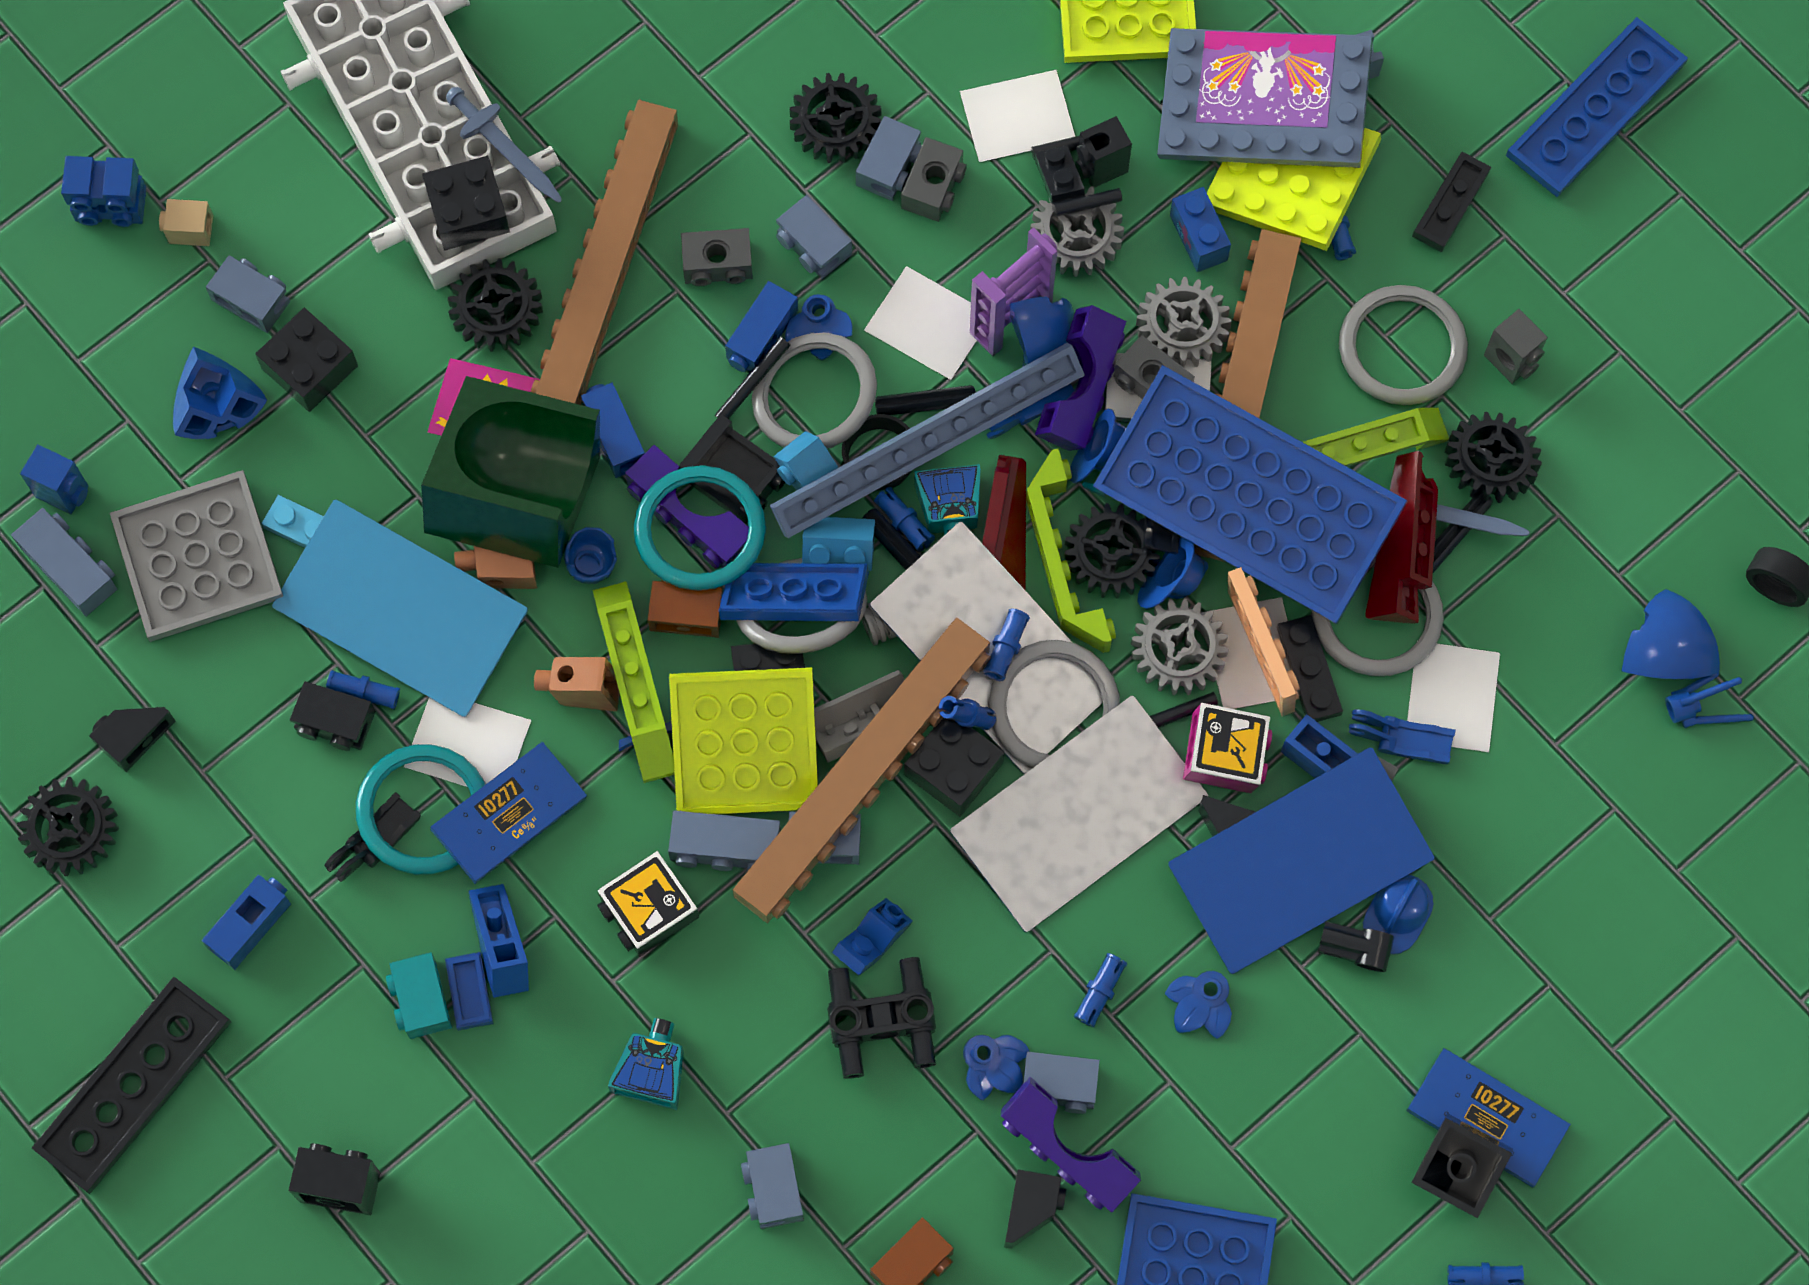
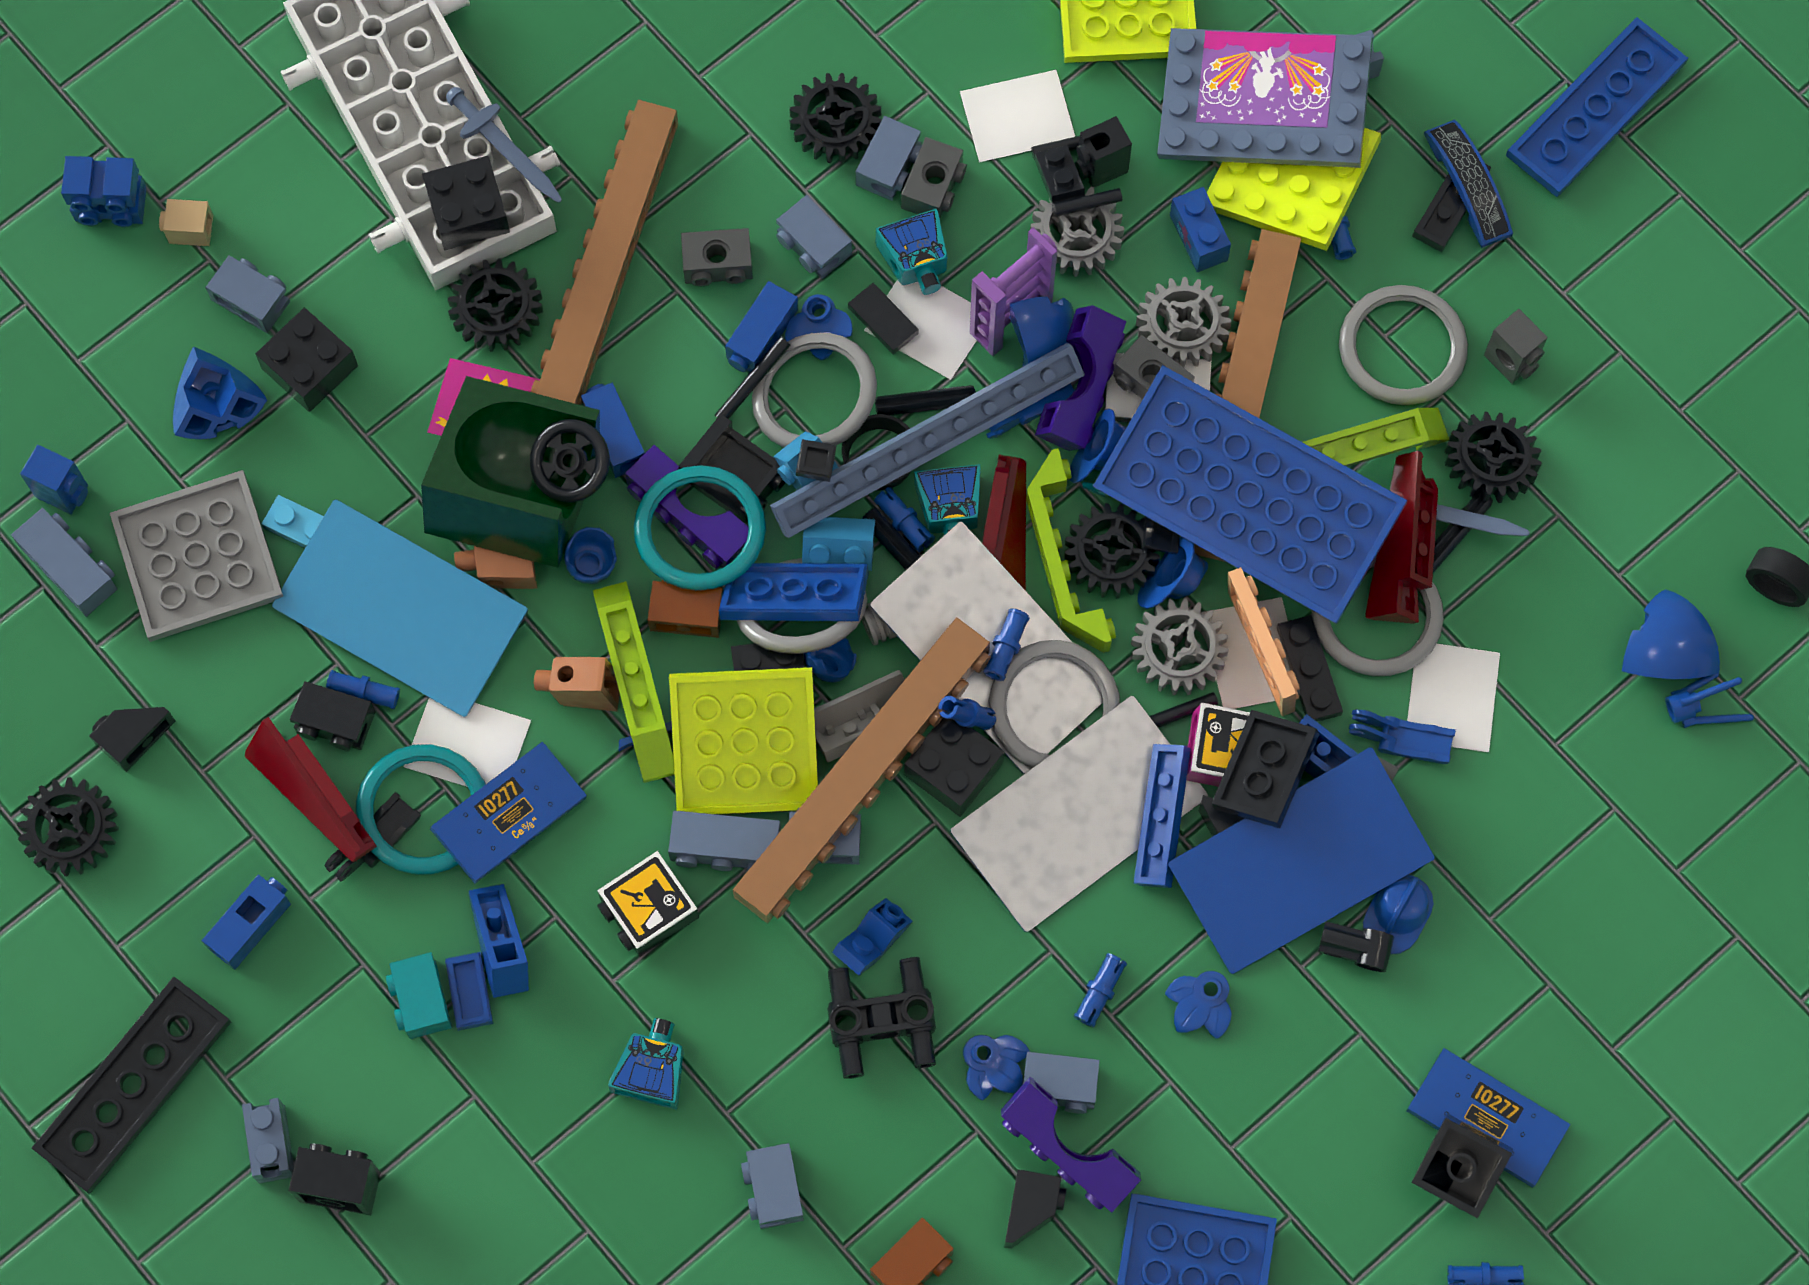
(268, 1140): none -> sand blue brick
(308, 787): none -> dark red wedge
(553, 437): none -> black plate
(816, 460): none -> black tile
(833, 662): none -> blue hair
(883, 318): none -> black tile
(915, 250): none -> torso
(1162, 815): none -> blue plate
(1265, 769): none -> black plate
(1472, 181): none -> slope

